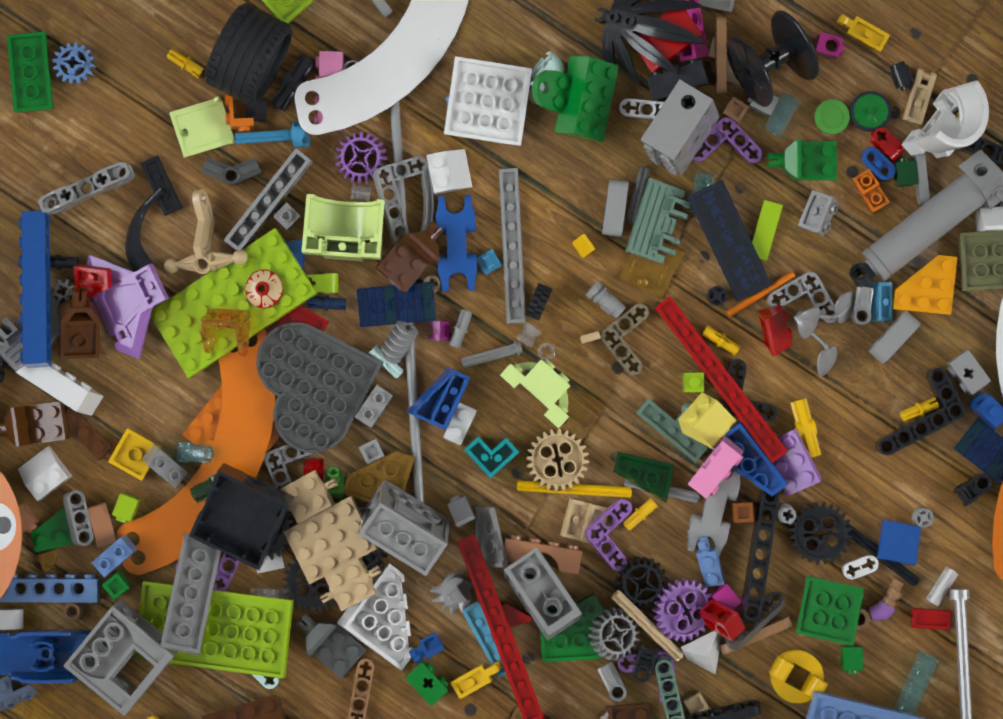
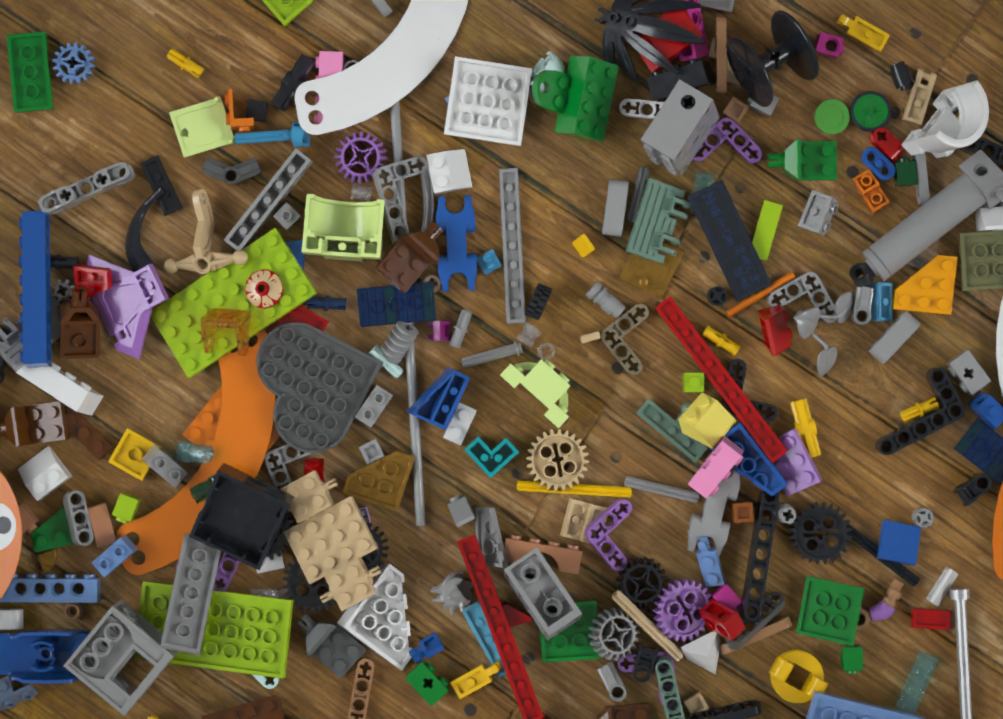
(117, 585): green brick -> none
(248, 54): black tyre -> none
(325, 283): lime piece -> none
(337, 491): bright green bracket -> none
(405, 527): light grey piece -> none
(590, 606): dark green brick -> none
(640, 514): yellow axle -> none
(645, 473): dark green wing -> none
(782, 114): clear light blue slope -> none
(862, 571): white beam -> none

